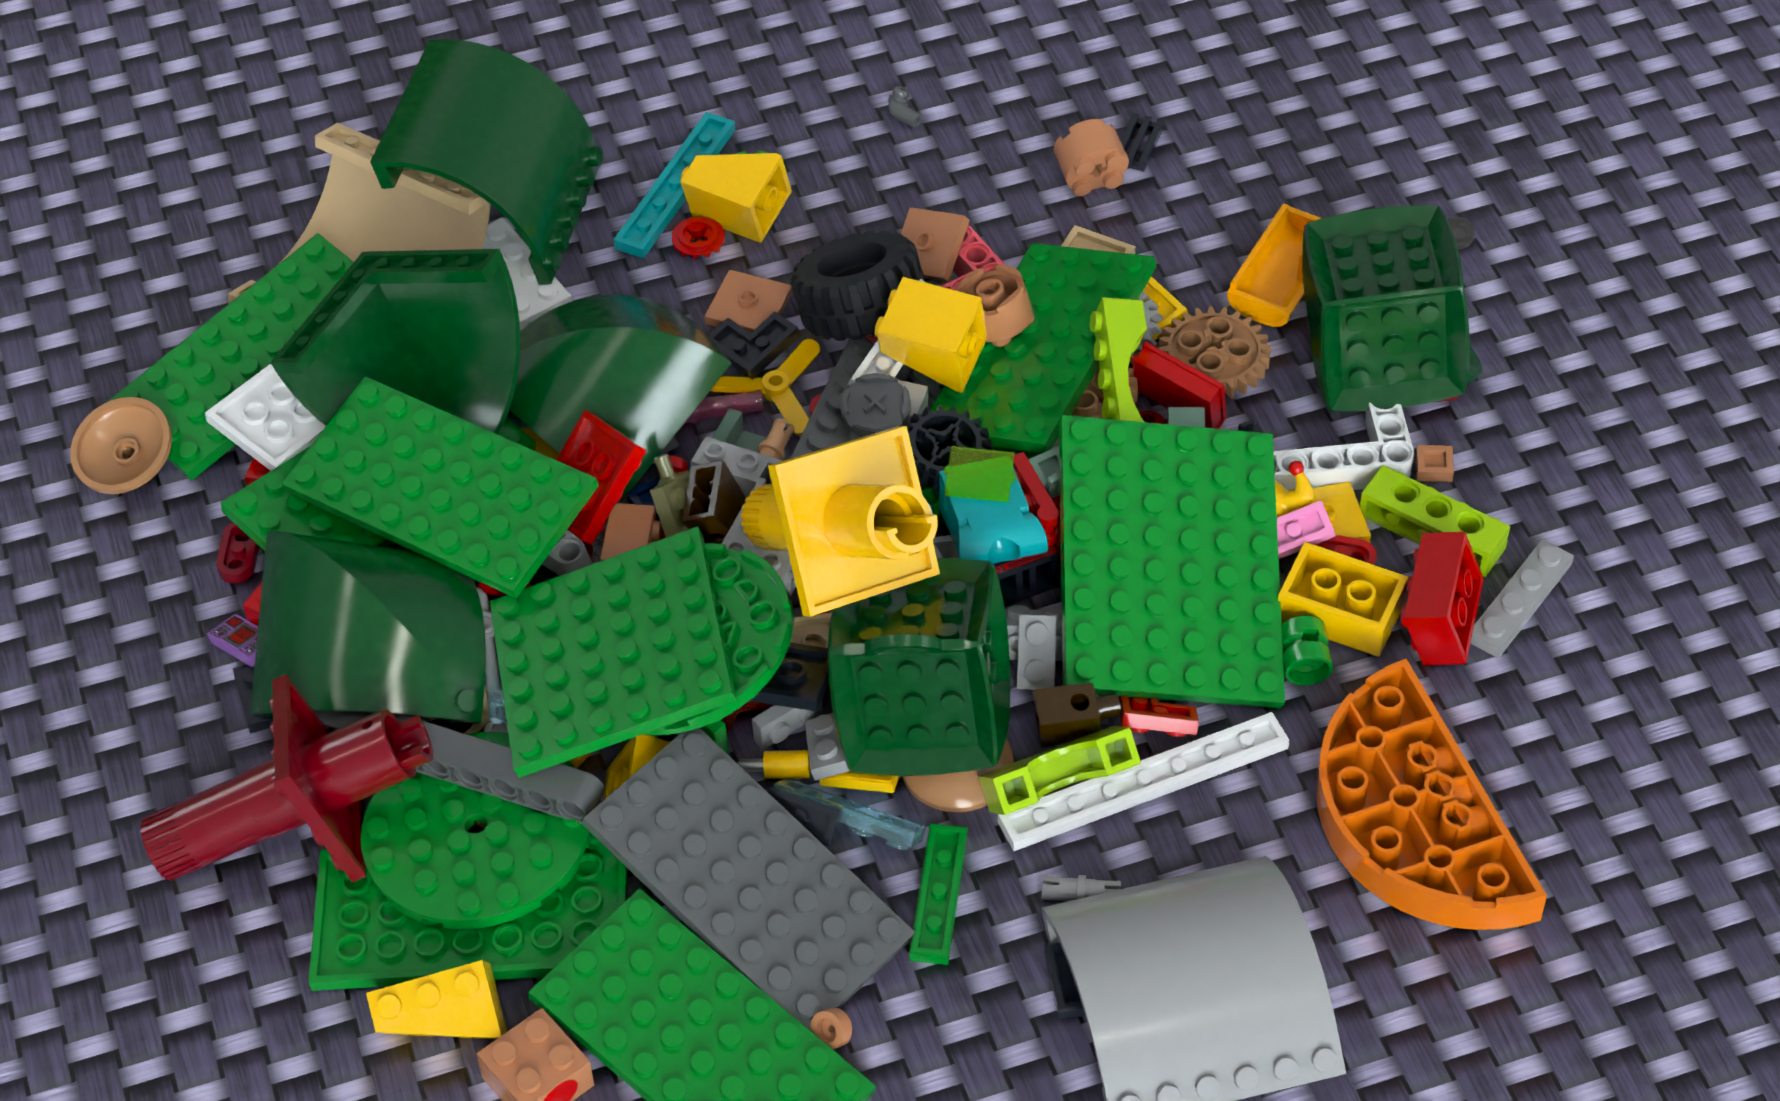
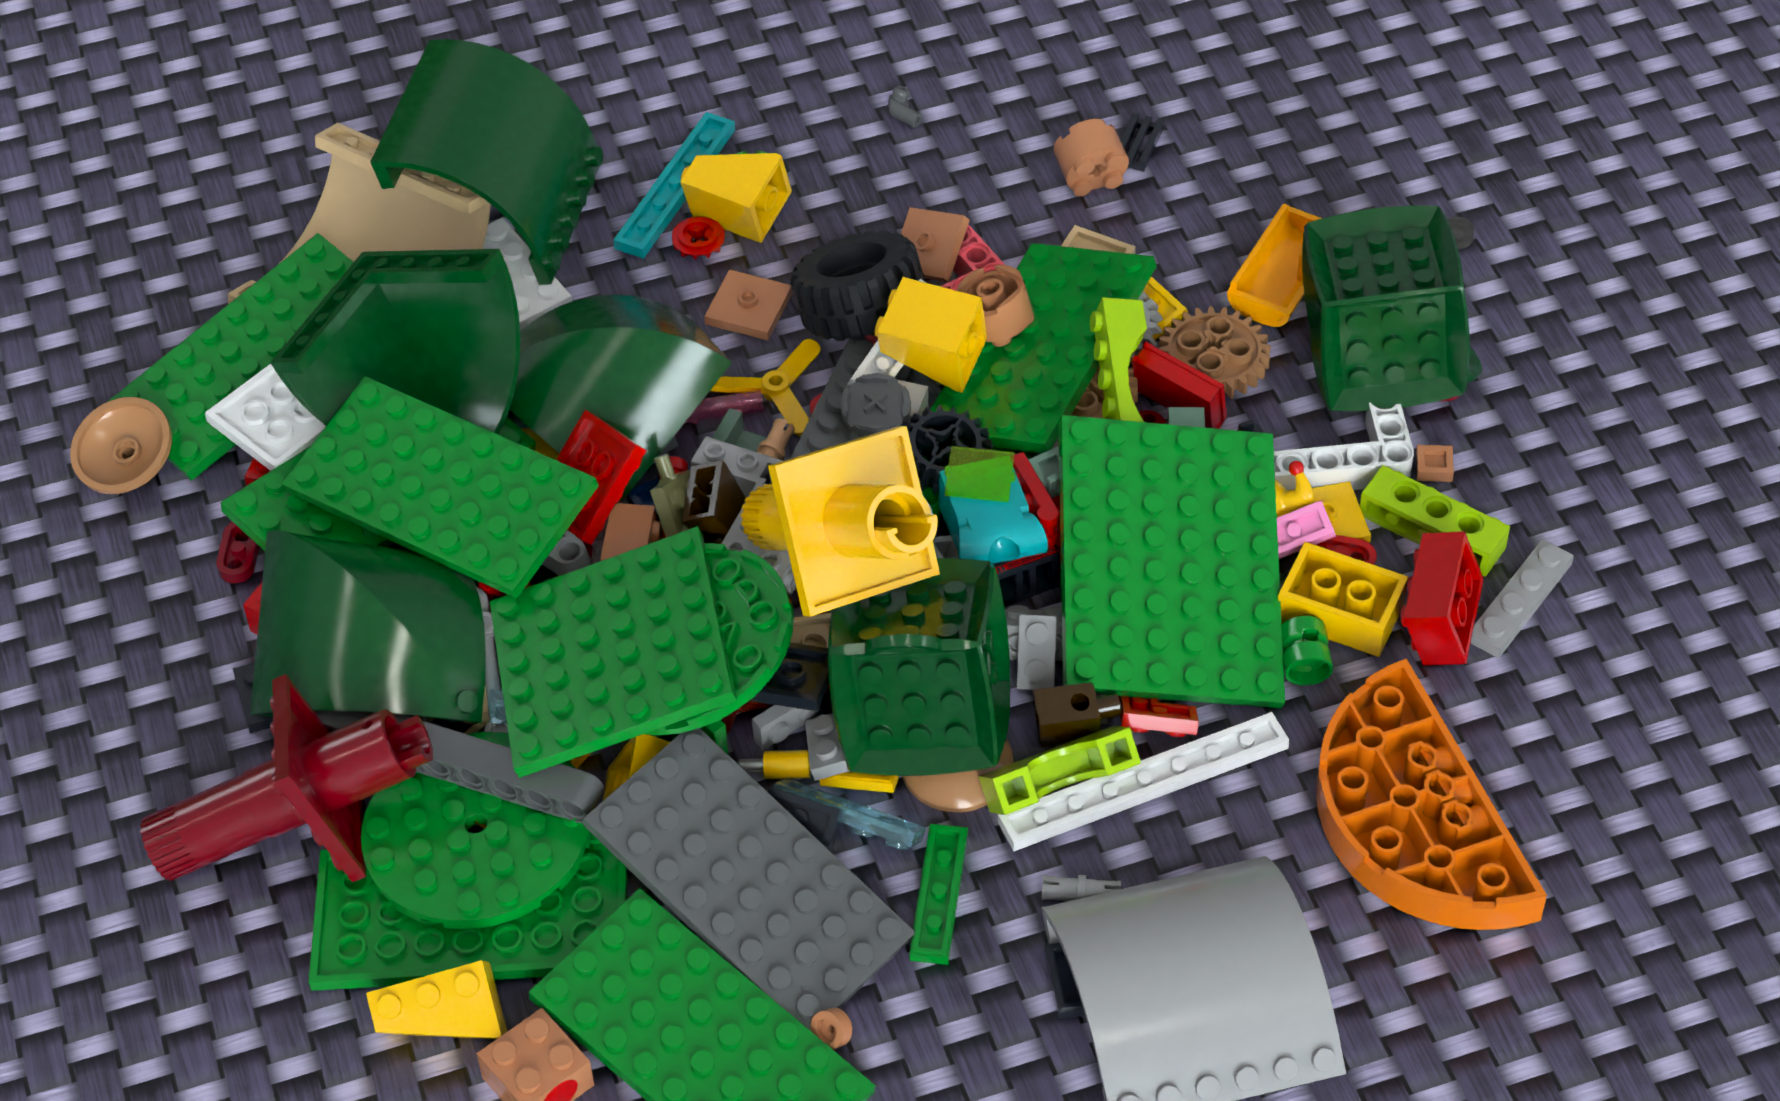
(236, 638): tile -> none
(757, 349): black plate -> none

